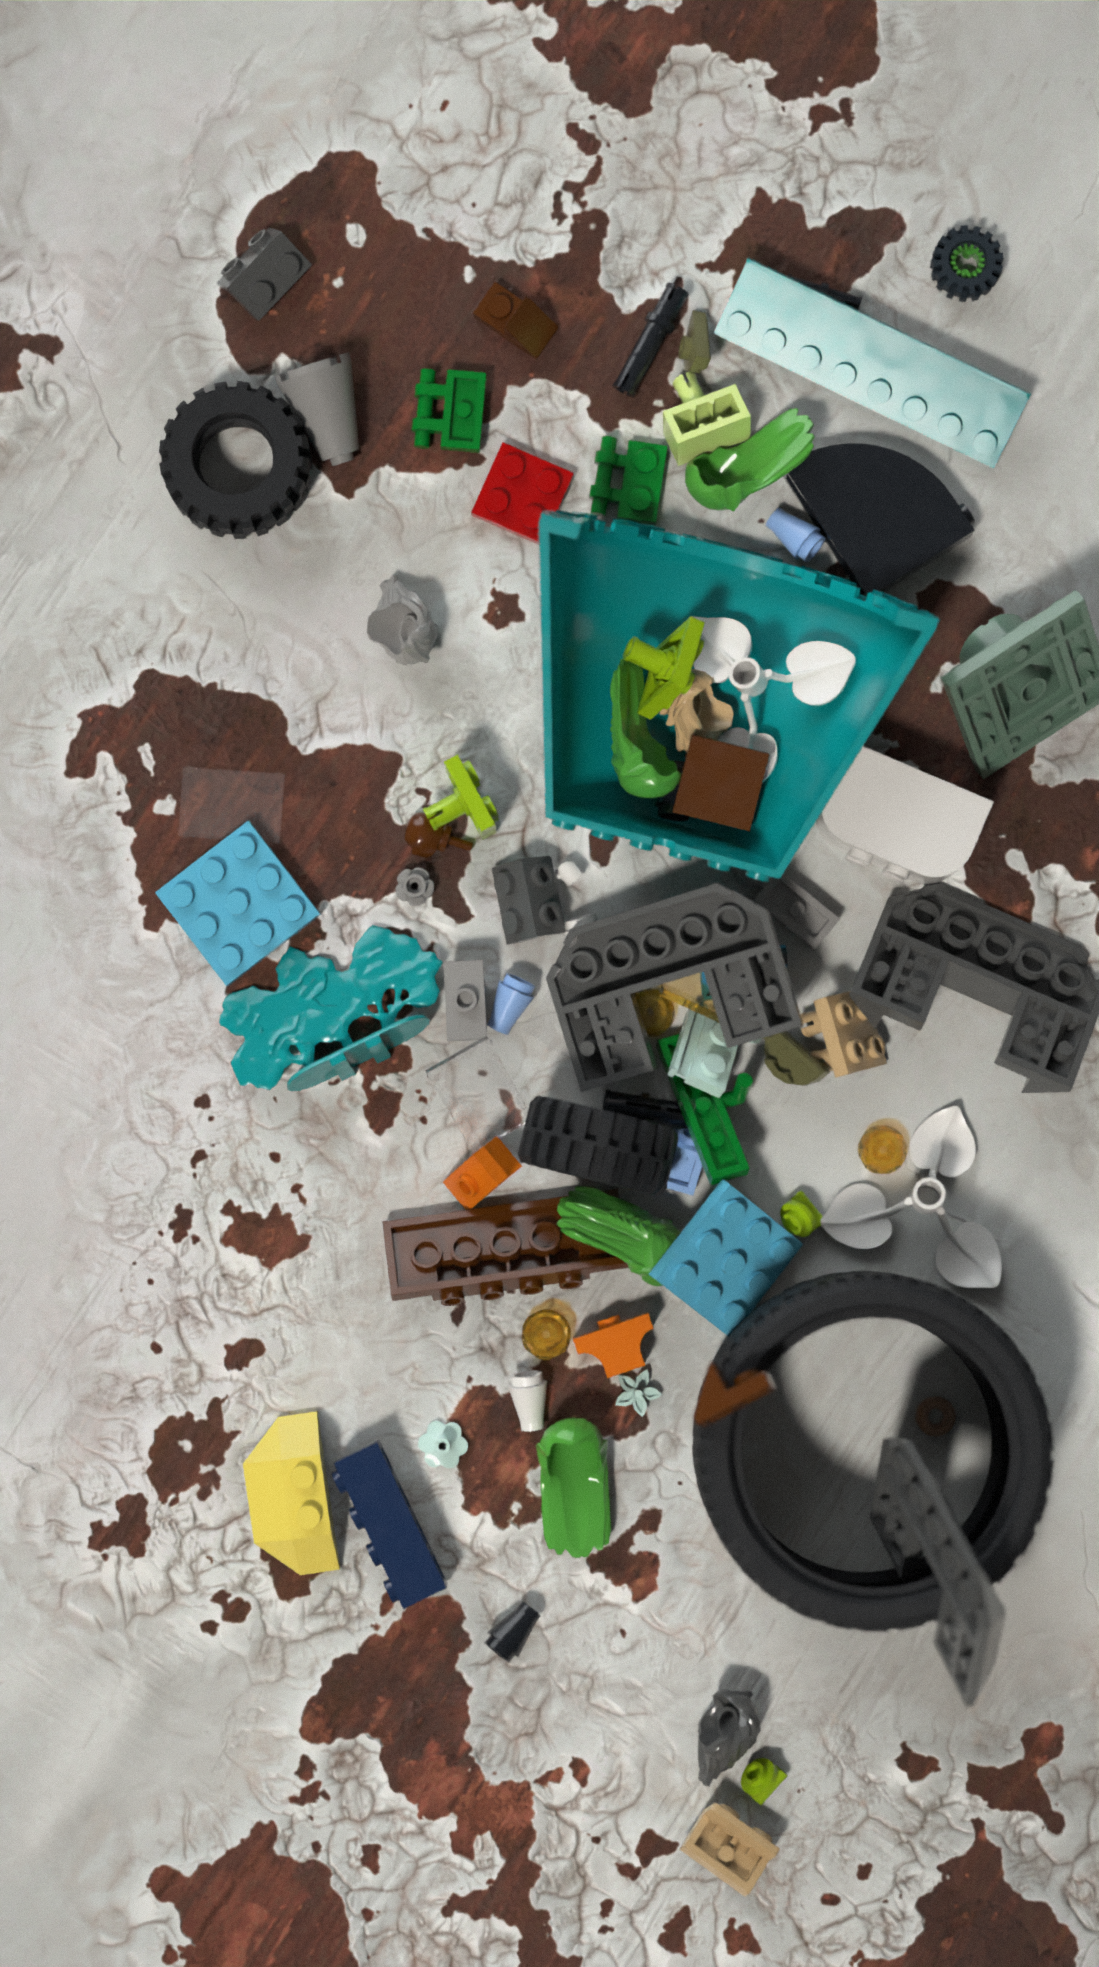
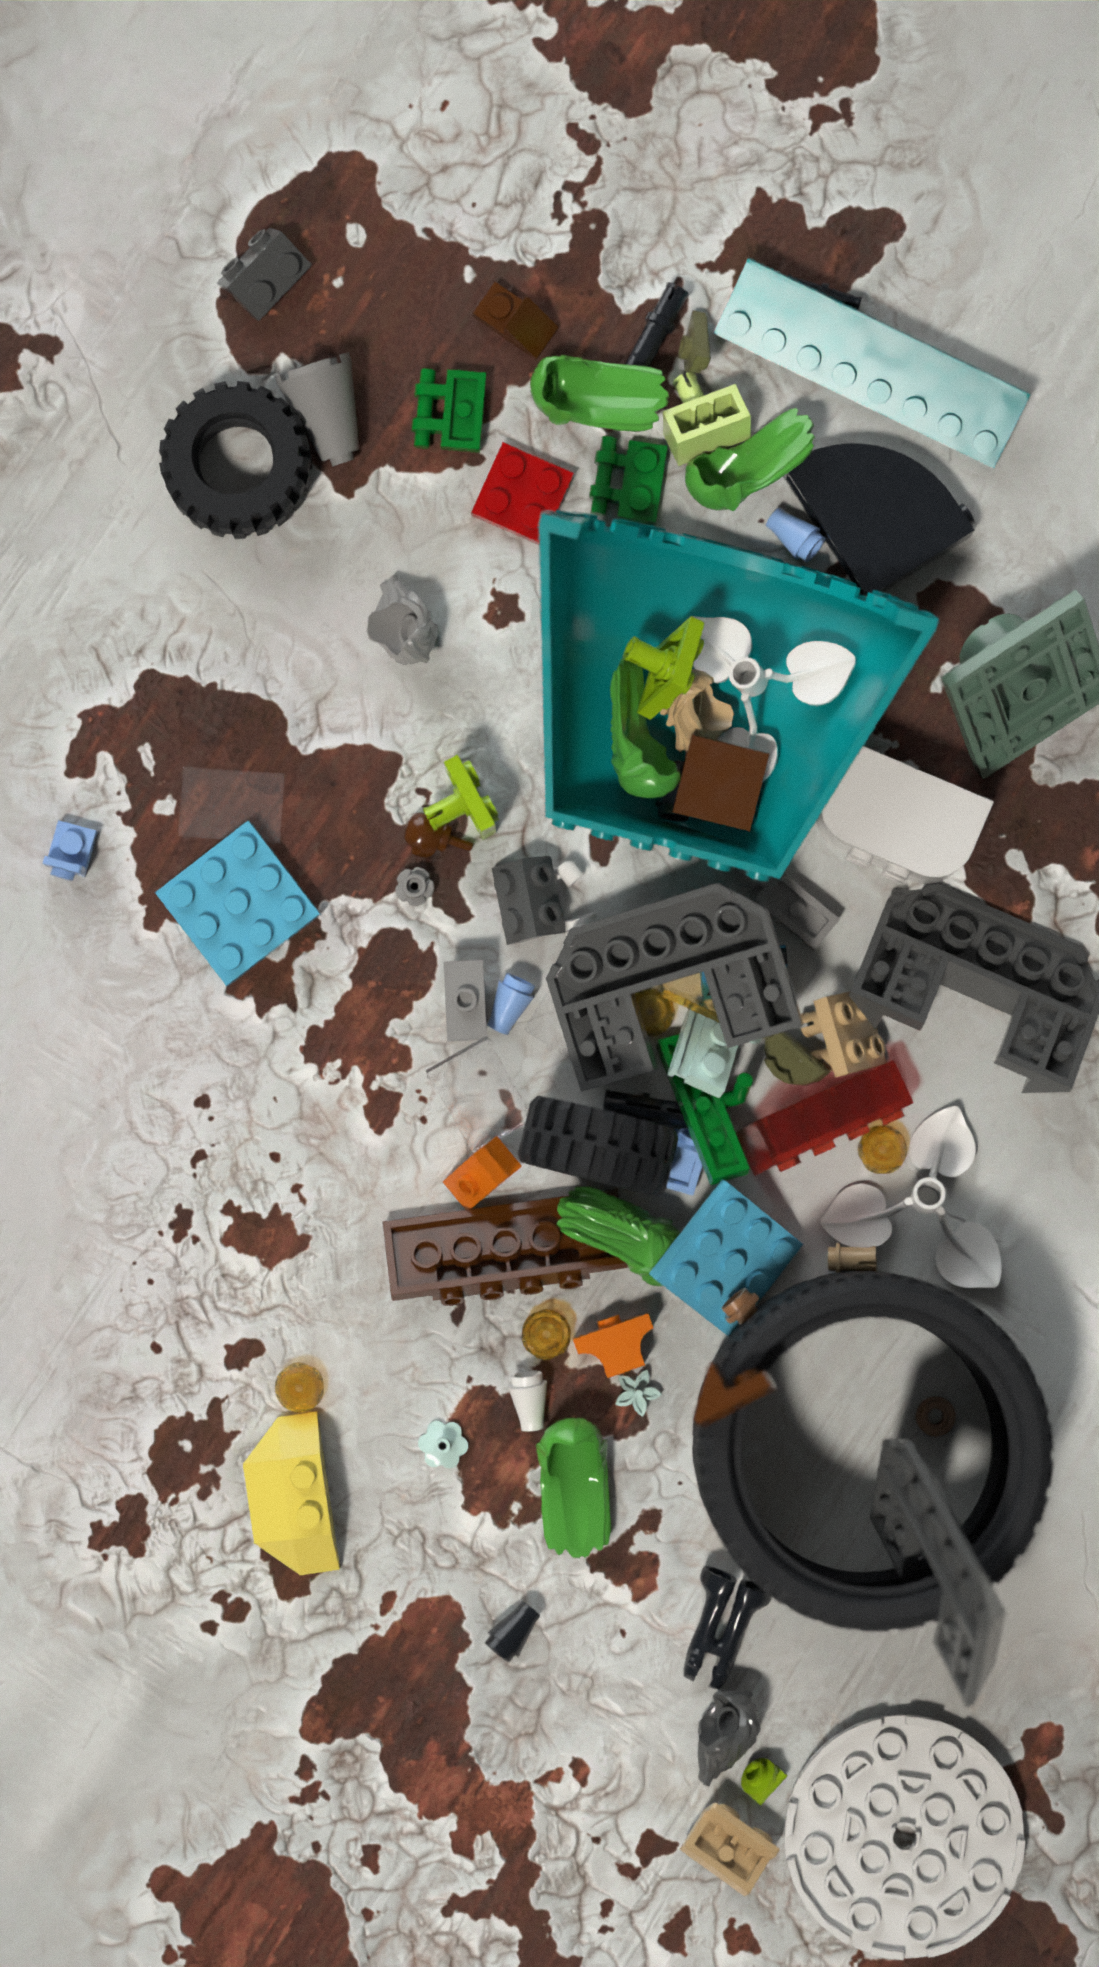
(70, 850): none -> light blue bracket
(312, 1385): none -> clear yellow plate
(320, 1003): teal plant -> none
(390, 1524): dark blue brick -> none
(598, 393): none -> bright green hair
(718, 1590): none -> black piece
(740, 1306): none -> medium nougat plate
(800, 1215): lime plate -> none
(825, 1117): none -> clear red wedge
(852, 1258): none -> tan pin
(918, 1895): none -> white plate
(969, 244): black bush -> none

